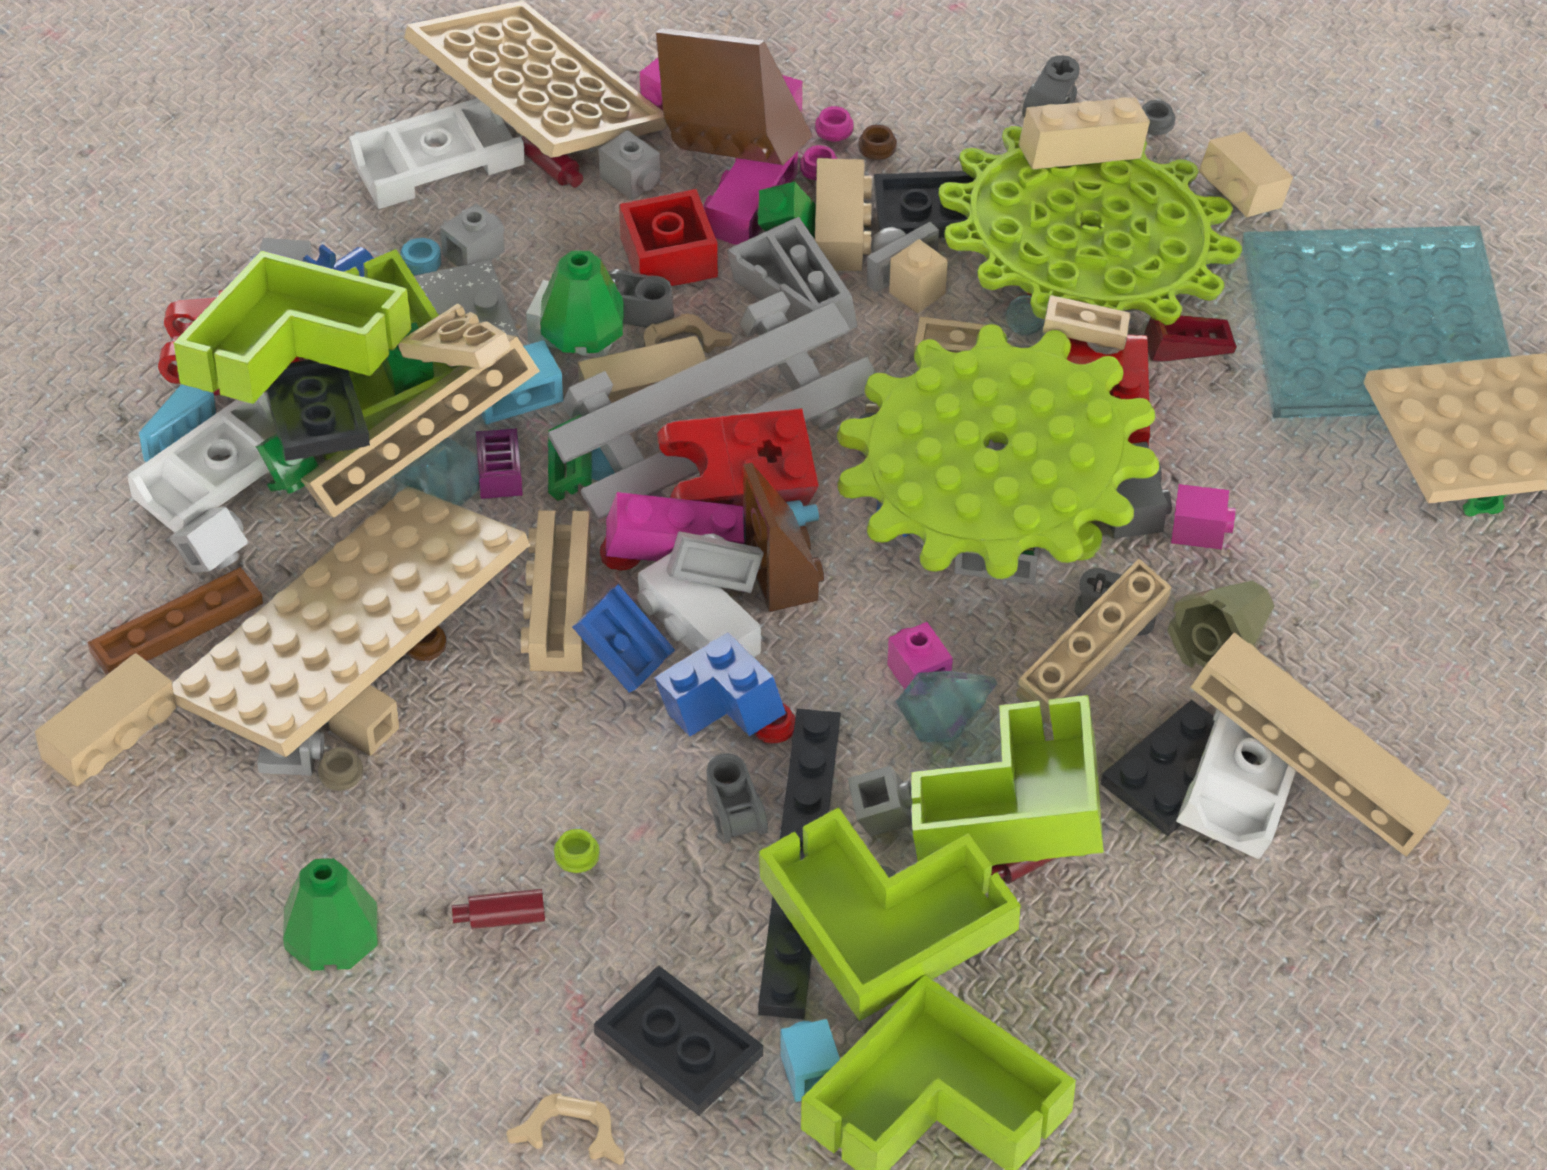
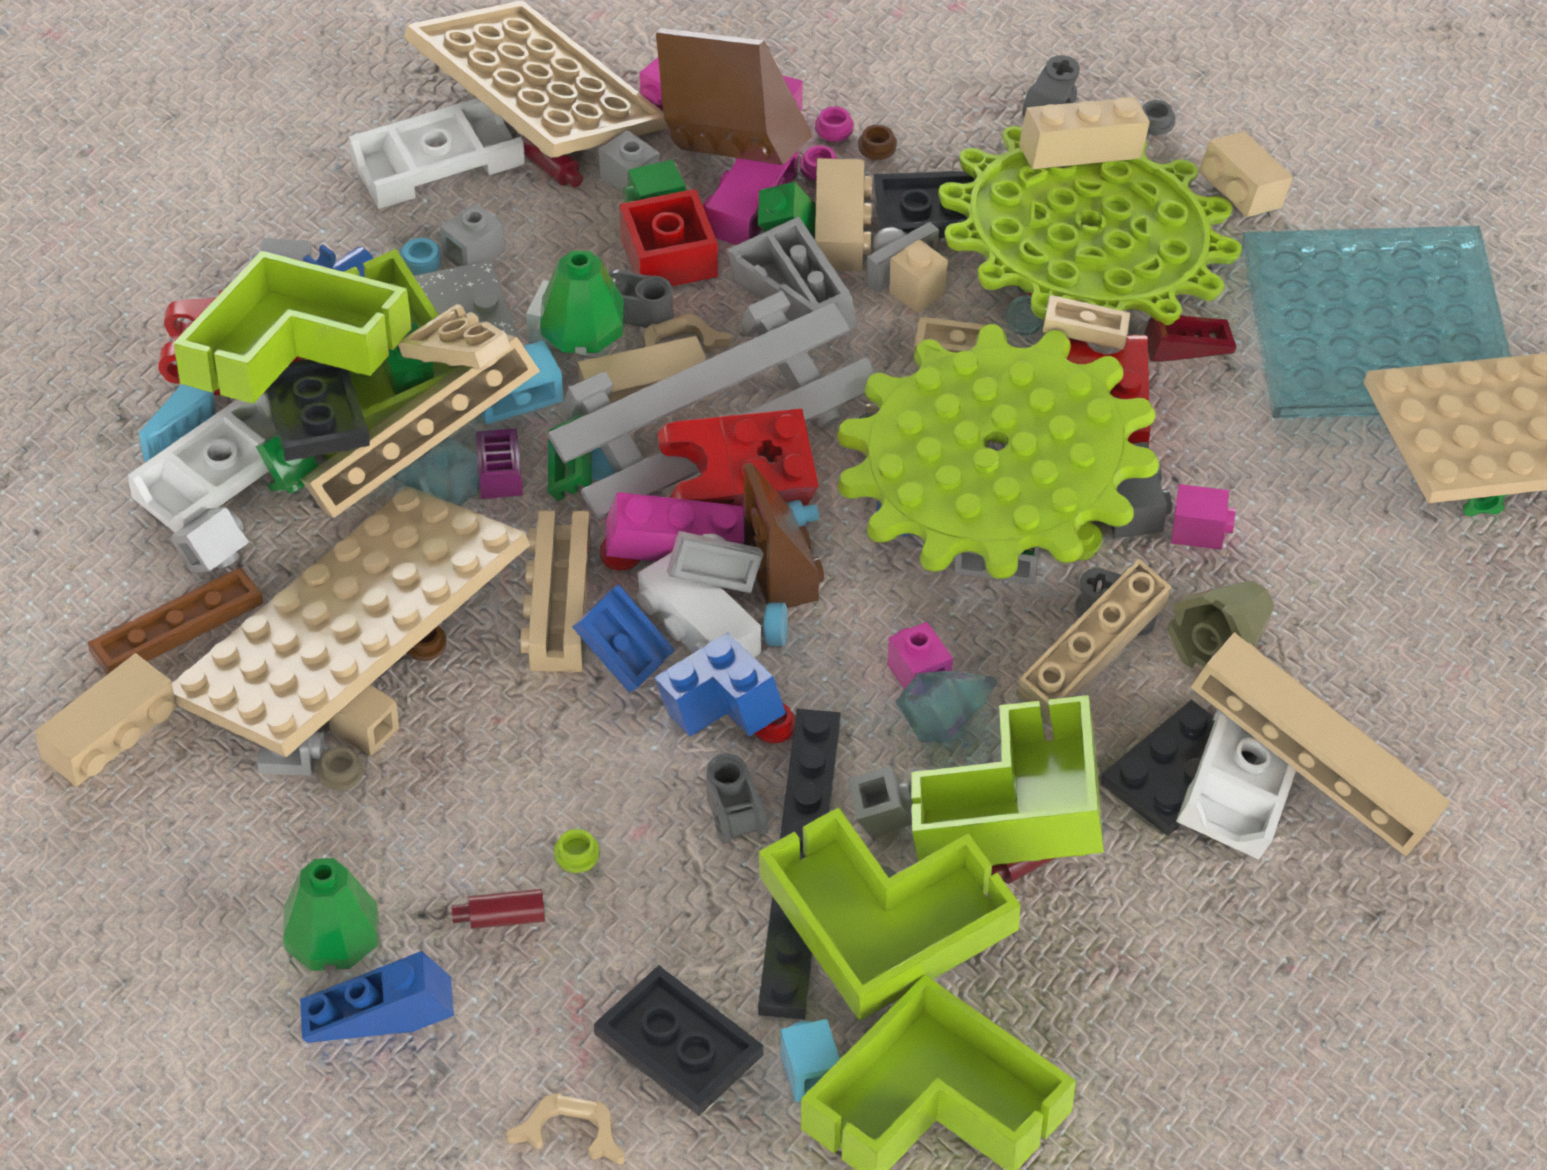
(380, 1002): none -> blue slope
(653, 181): none -> green brick
(775, 624): none -> medium azure tile

